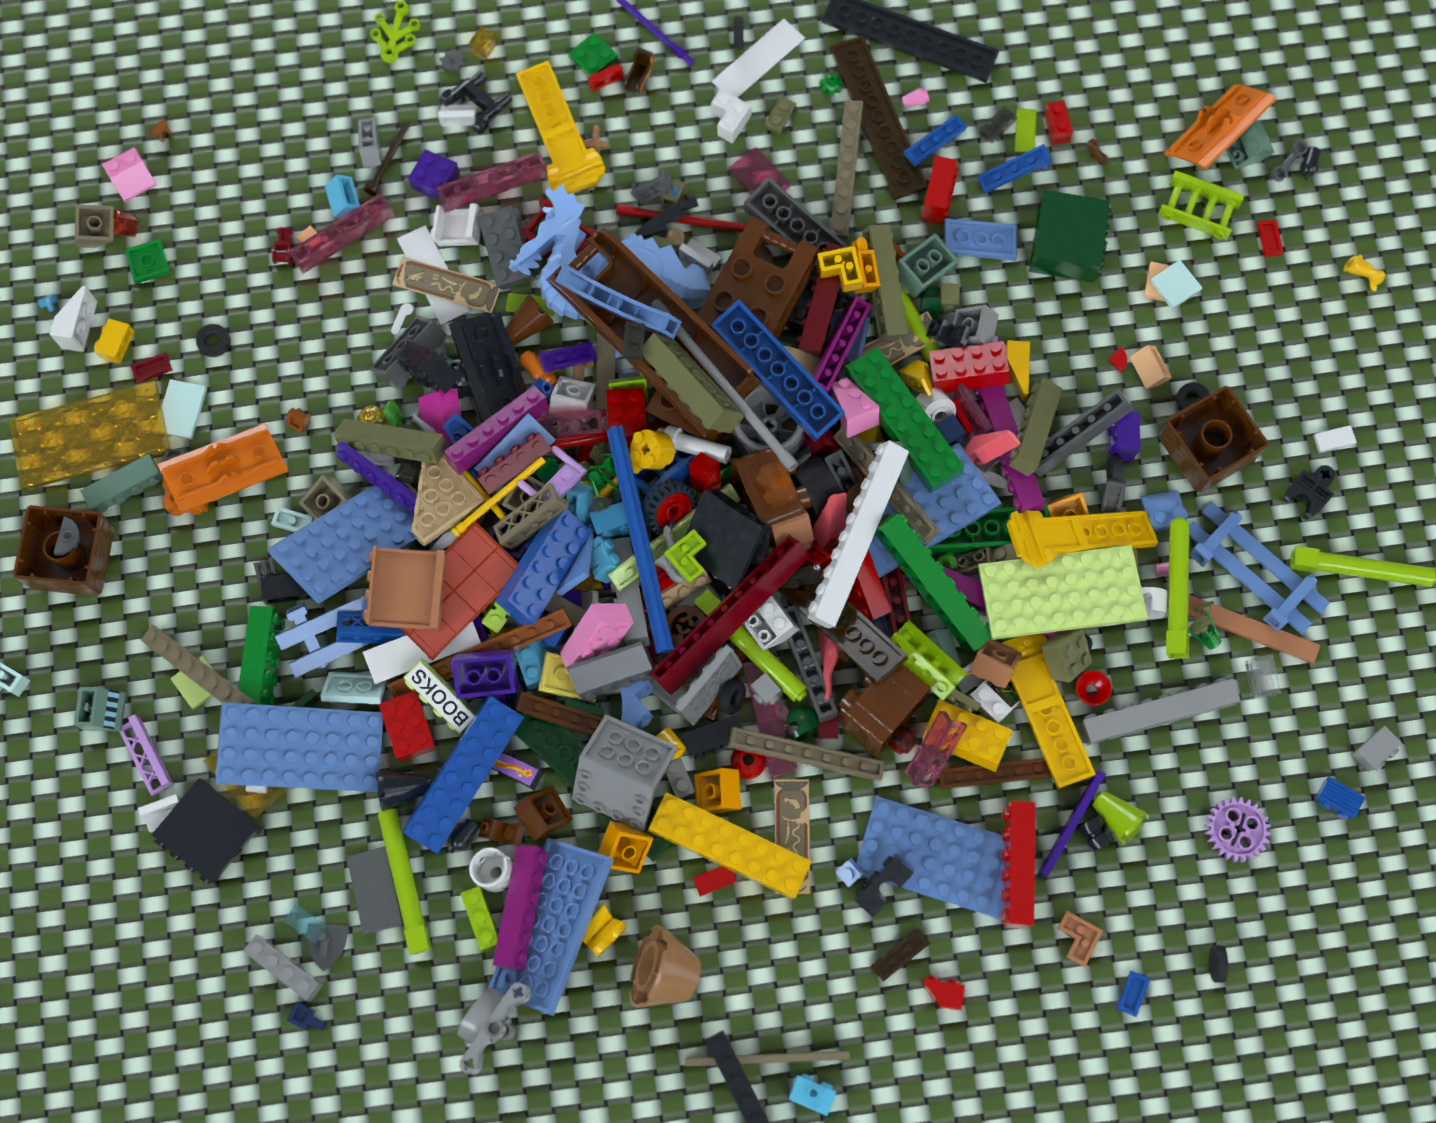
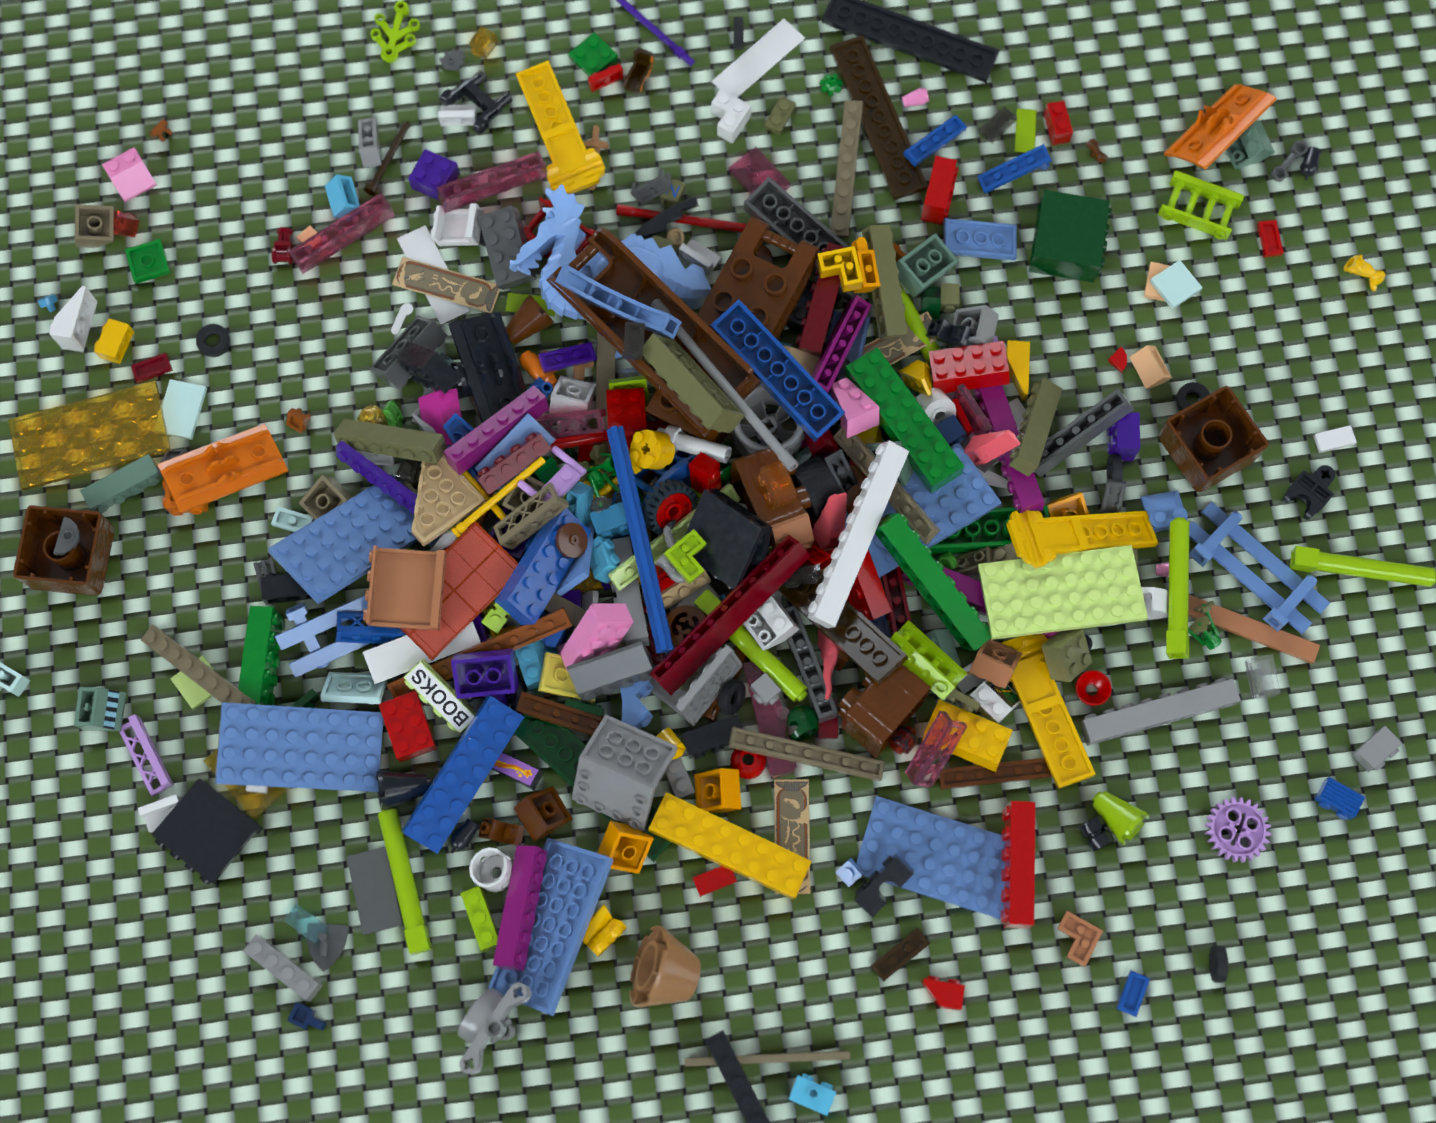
(571, 540): none -> reddish brown piece
(1071, 824): dark purple tile -> none

